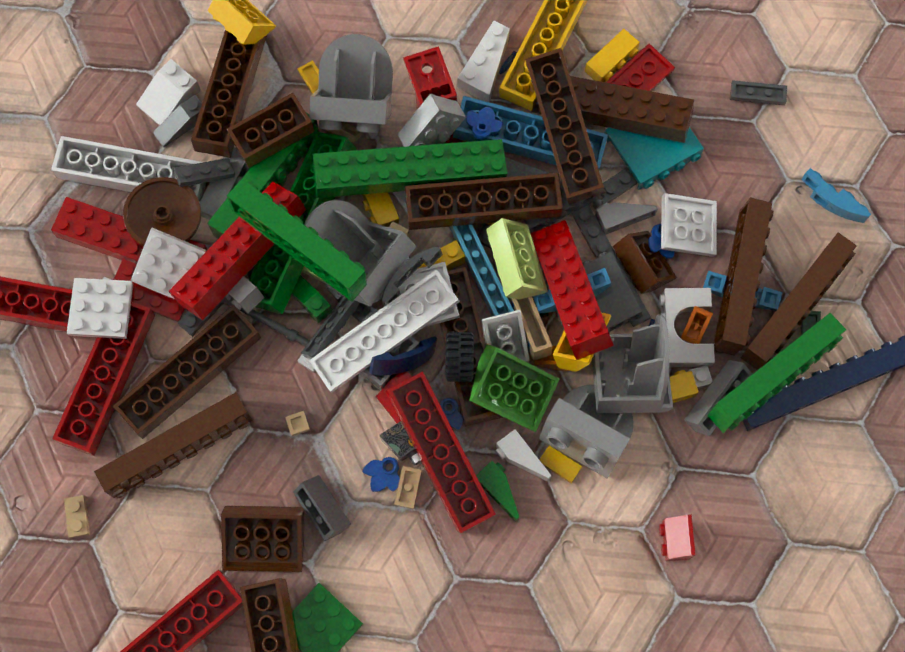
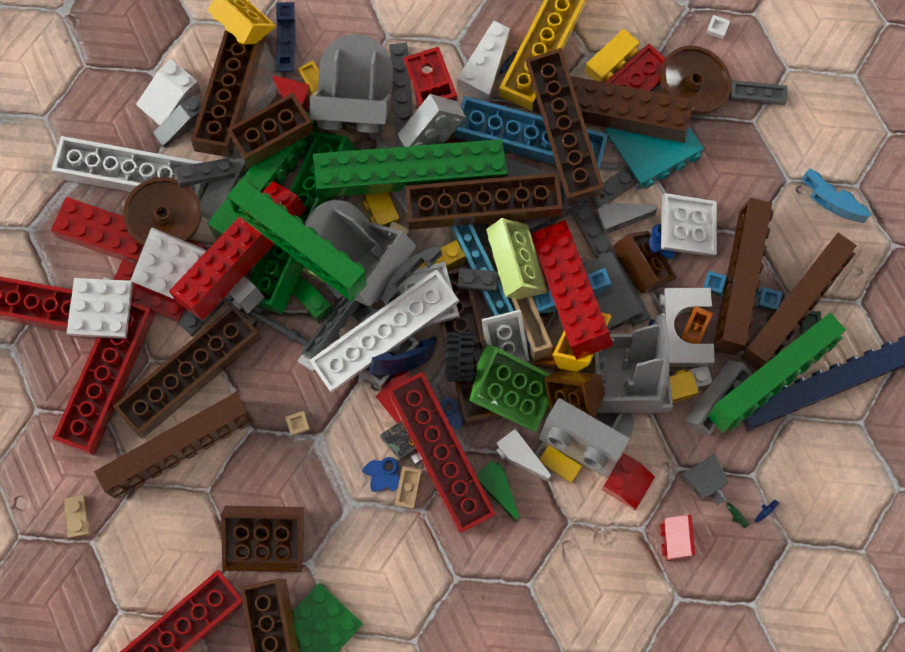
(286, 37): none -> dark blue slope
(301, 90): none -> red slope
(321, 507): dark grey brick -> none
(401, 87): none -> dark grey plate
(477, 280): none -> dark grey plate
(483, 122): blue plate -> none
(576, 388): none -> reddish brown slope
(628, 481): none -> red slope
(696, 75): none -> reddish brown dish
(707, 480): none -> dark grey torso
(718, 27): none -> white plate
(737, 516): none -> dark green helmet
(767, 510): none -> clear blue helmet

